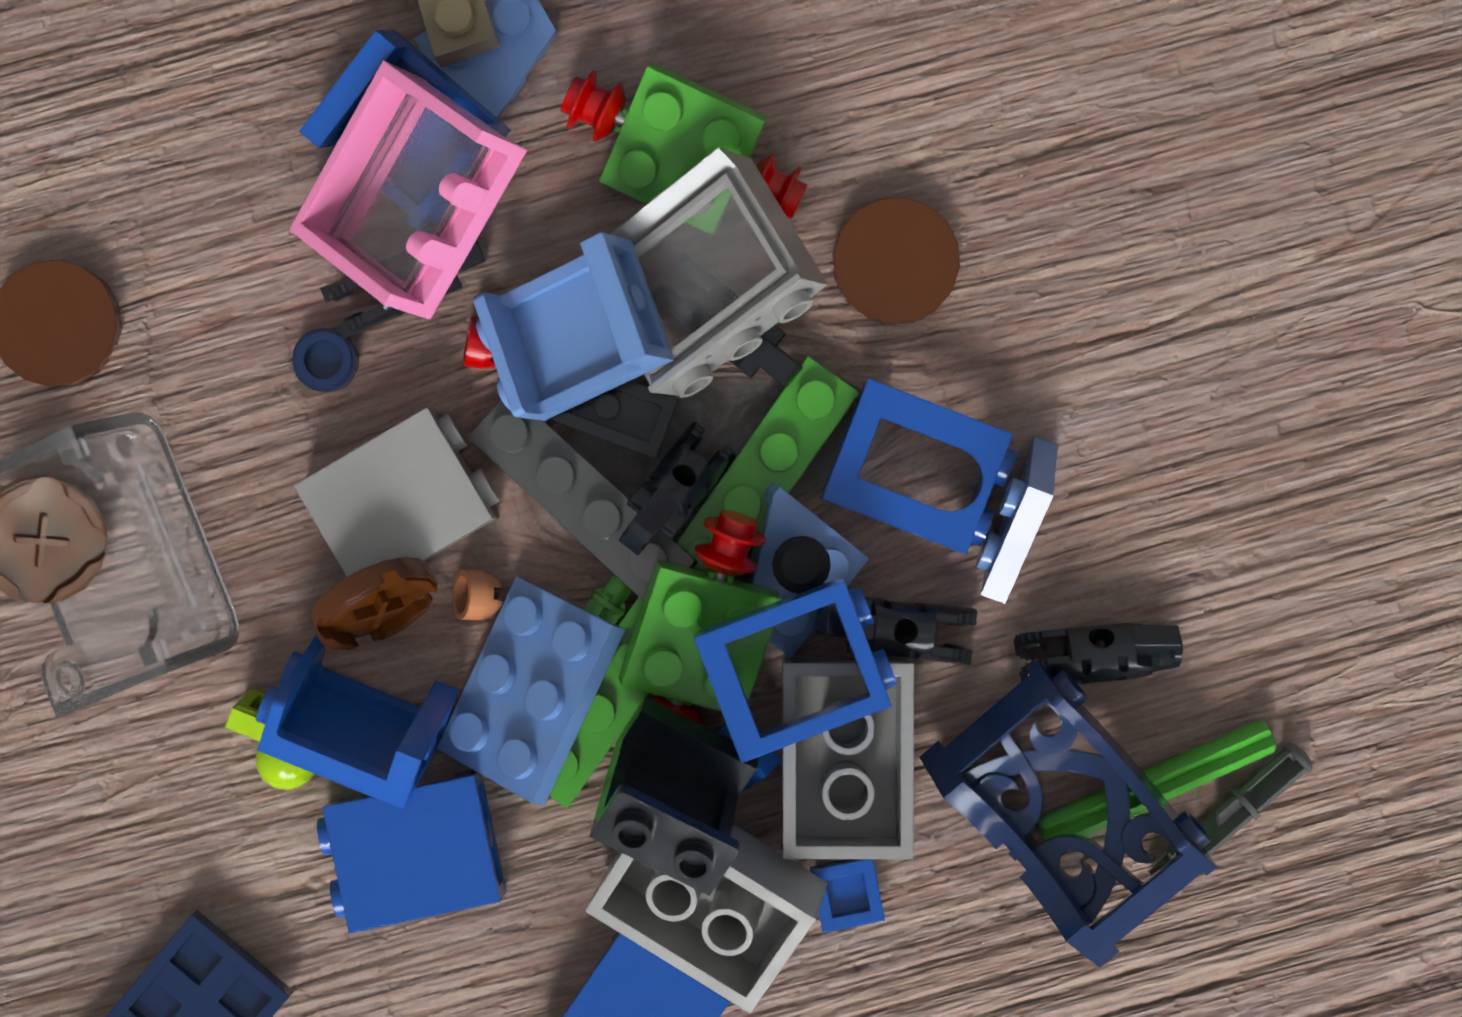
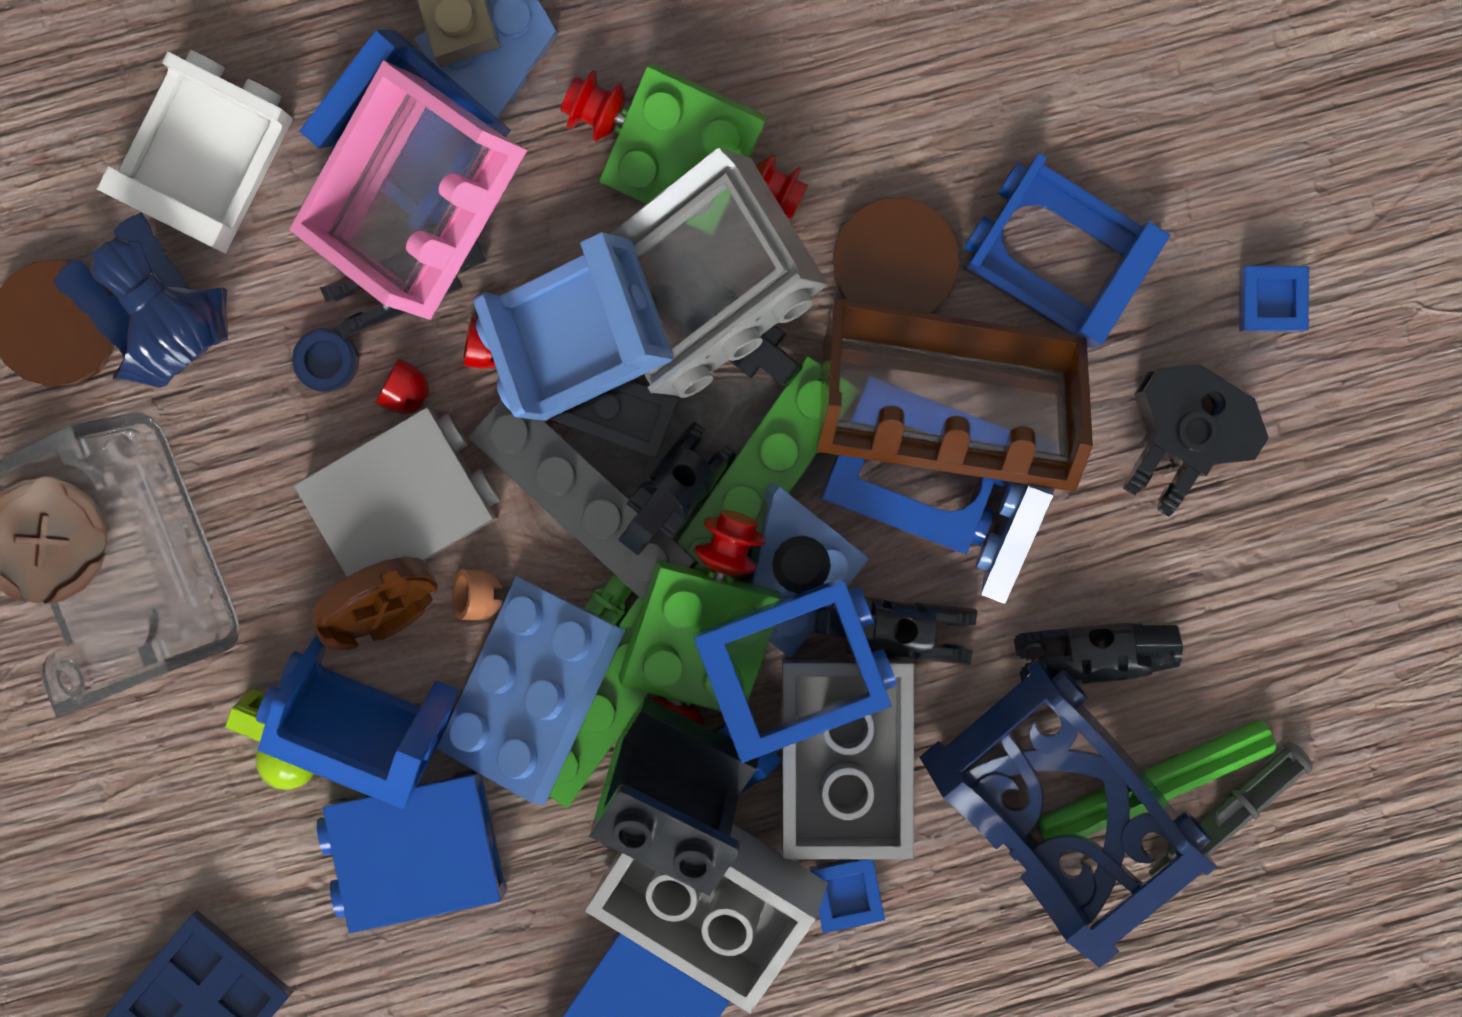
(154, 312): none -> dark blue piece
(200, 151): none -> white panel
(404, 389): none -> red hinge
(955, 395): none -> window
(1045, 188): none -> blue panel
(1187, 434): none -> black hinge
(1274, 299): none -> blue plate

